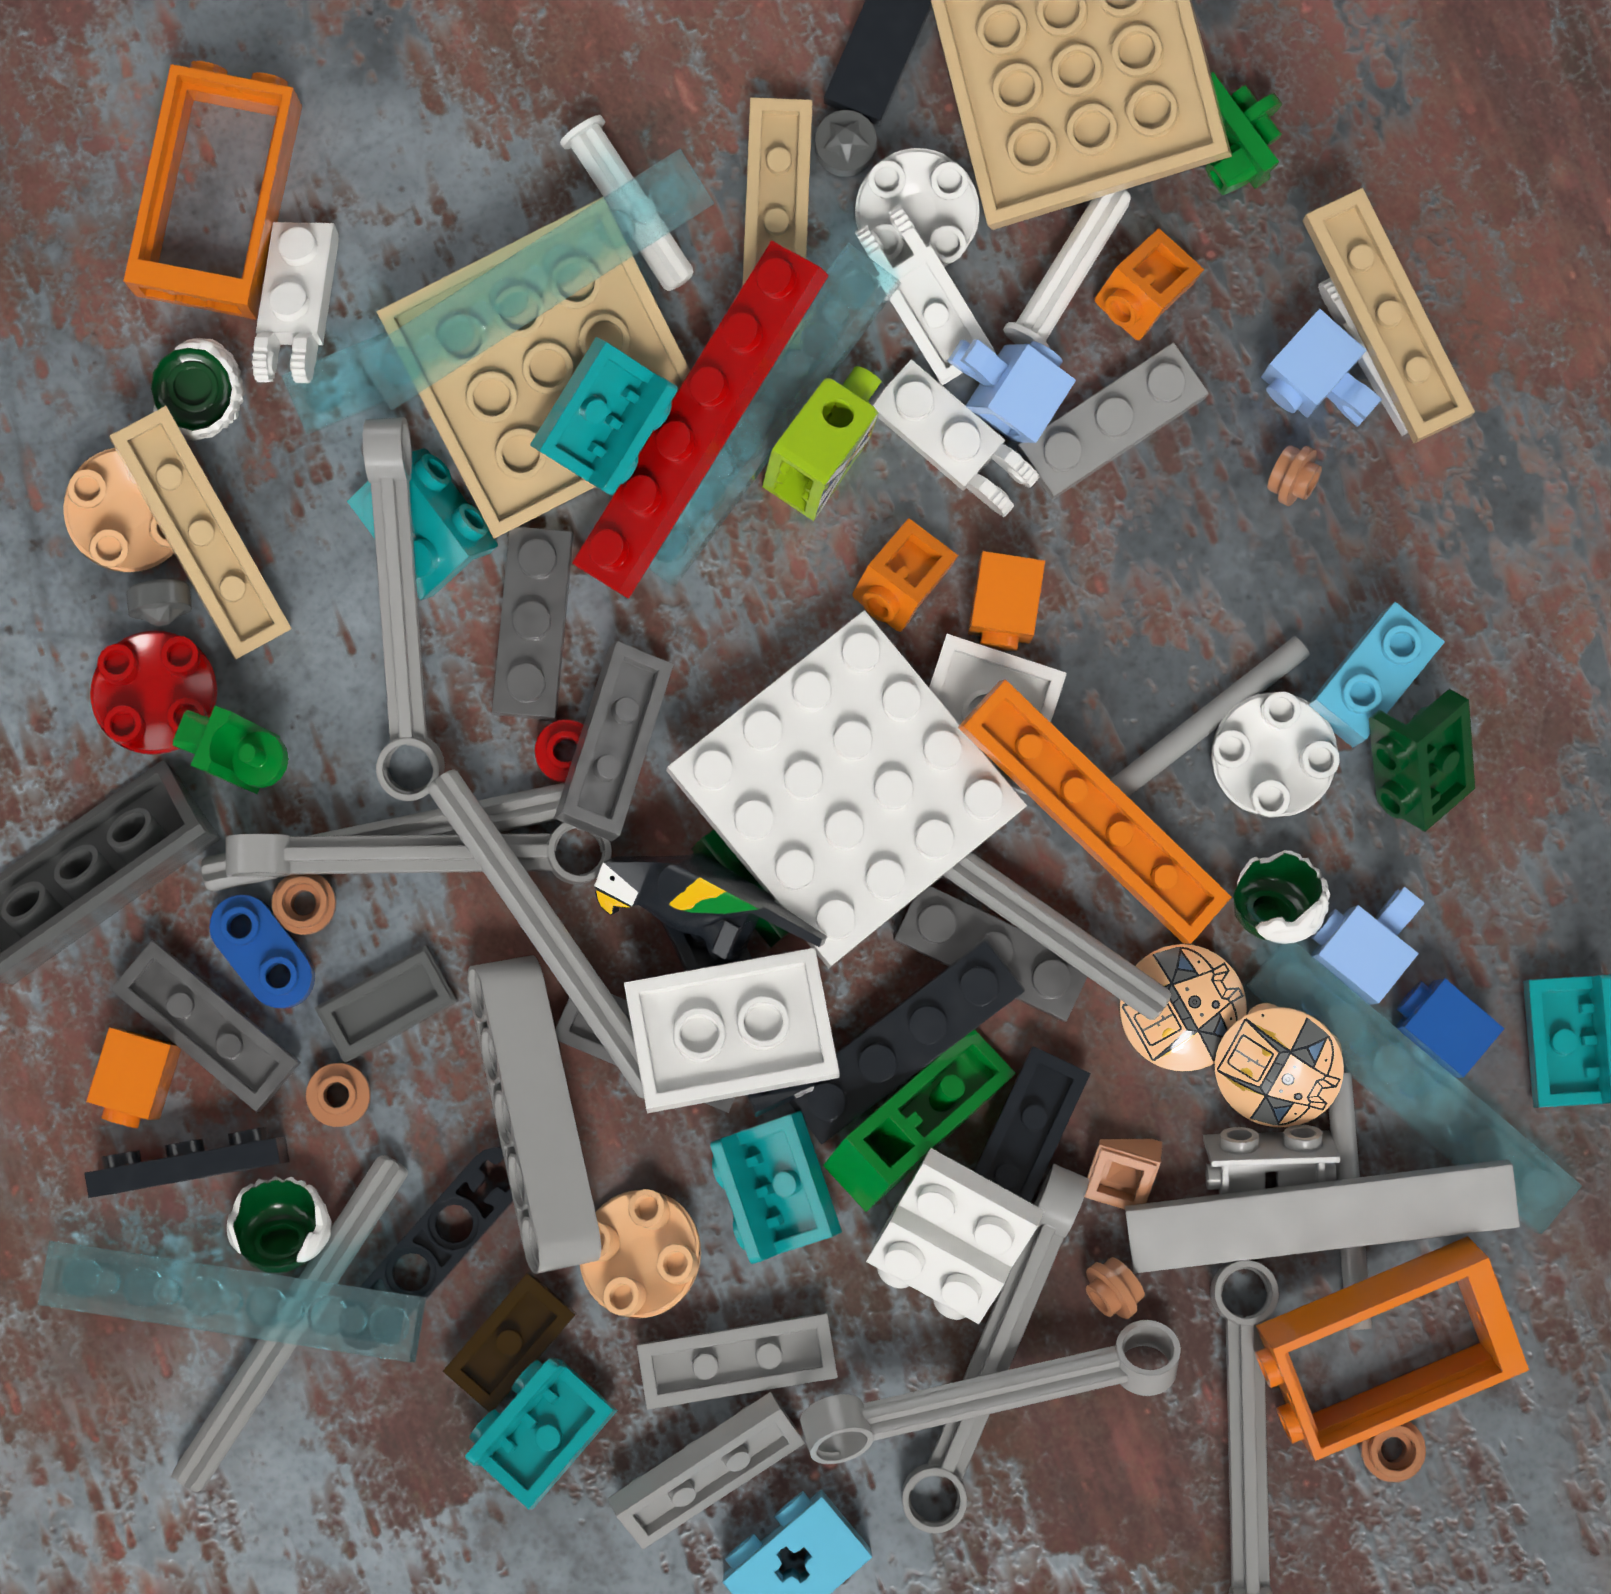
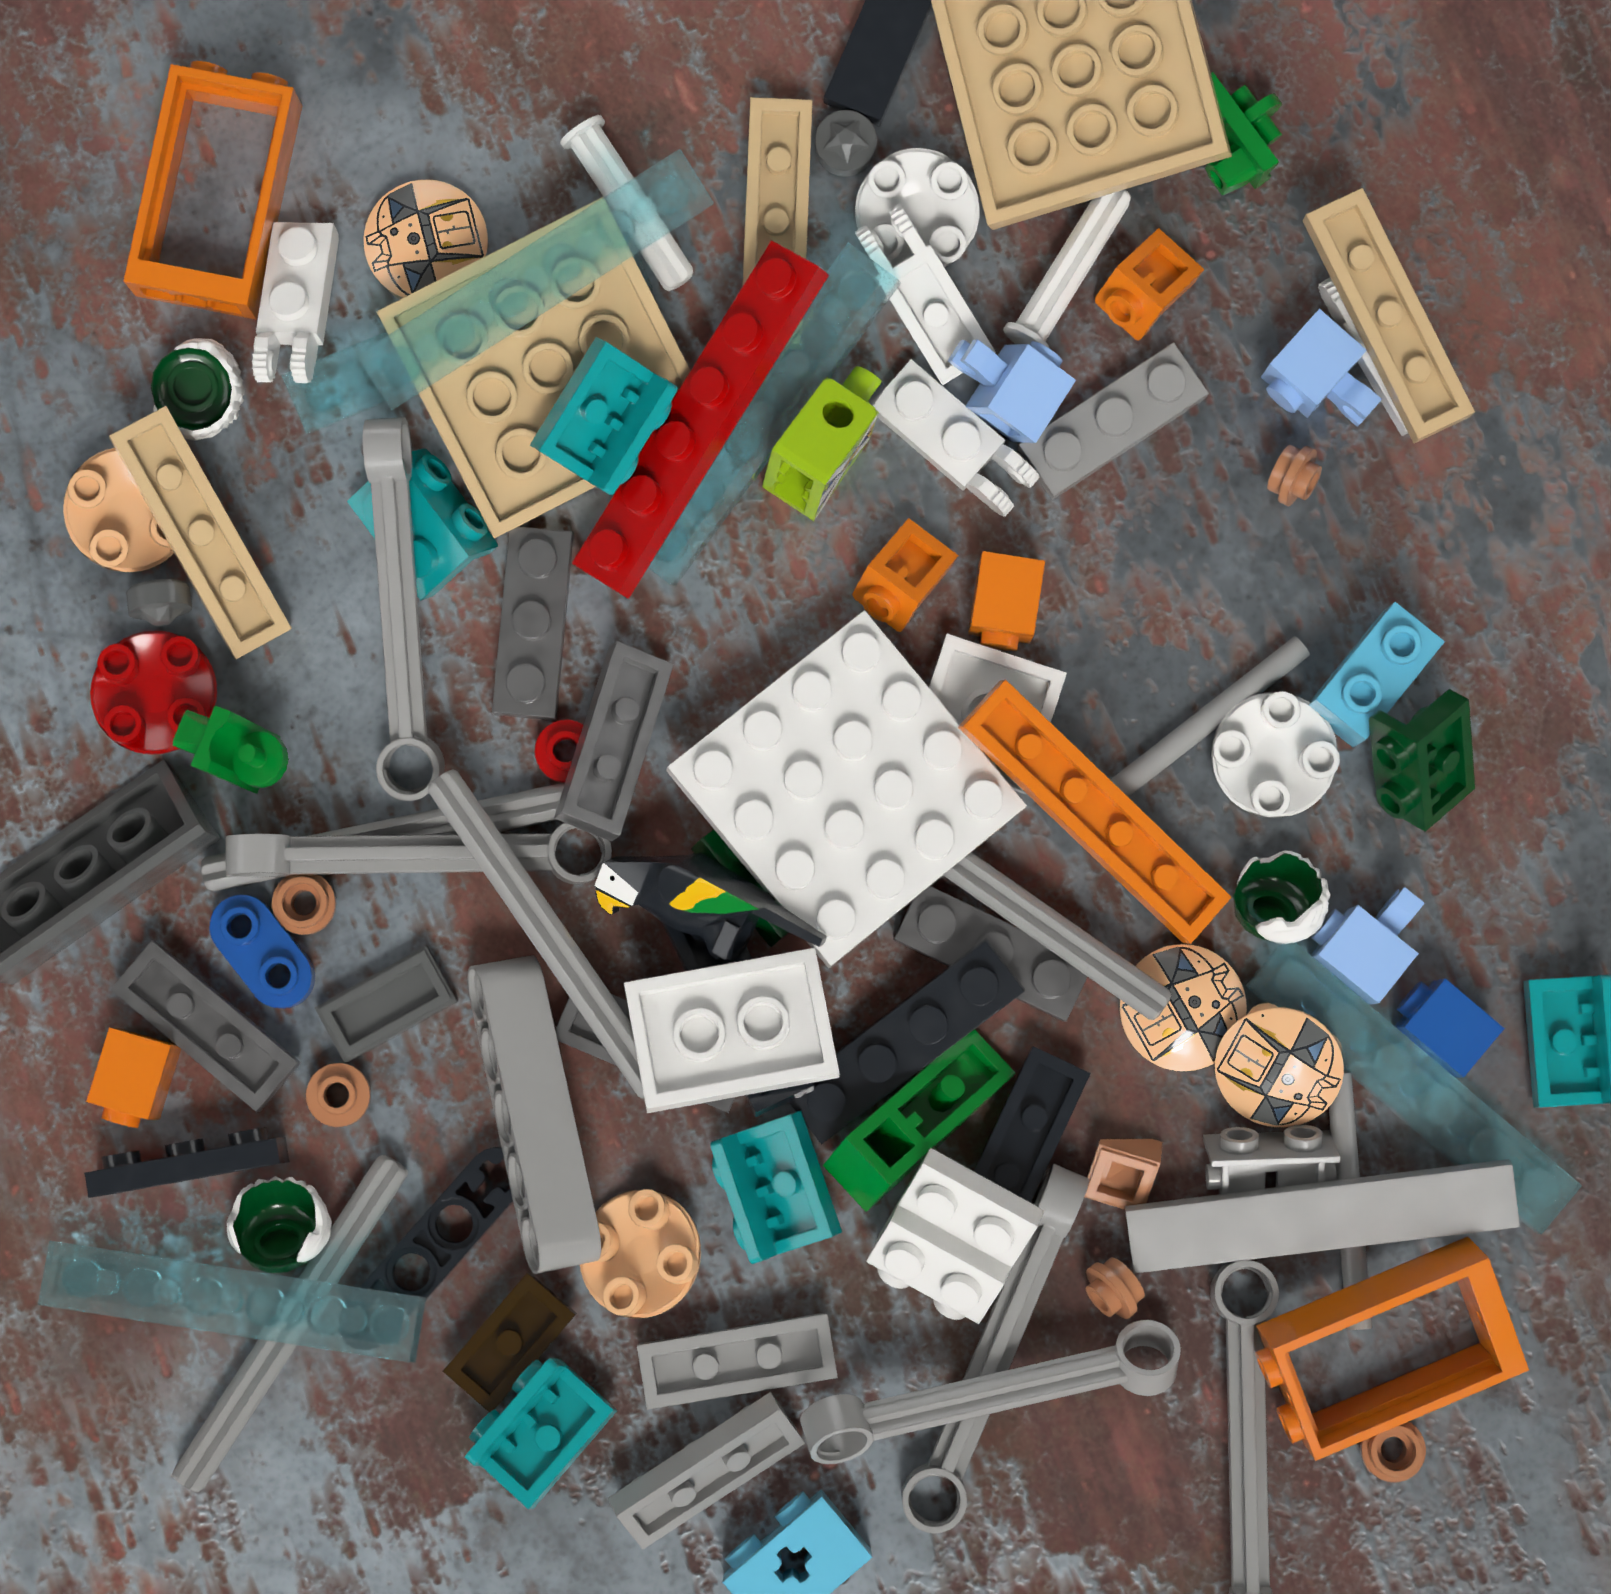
(422, 235): none -> light nougat dish

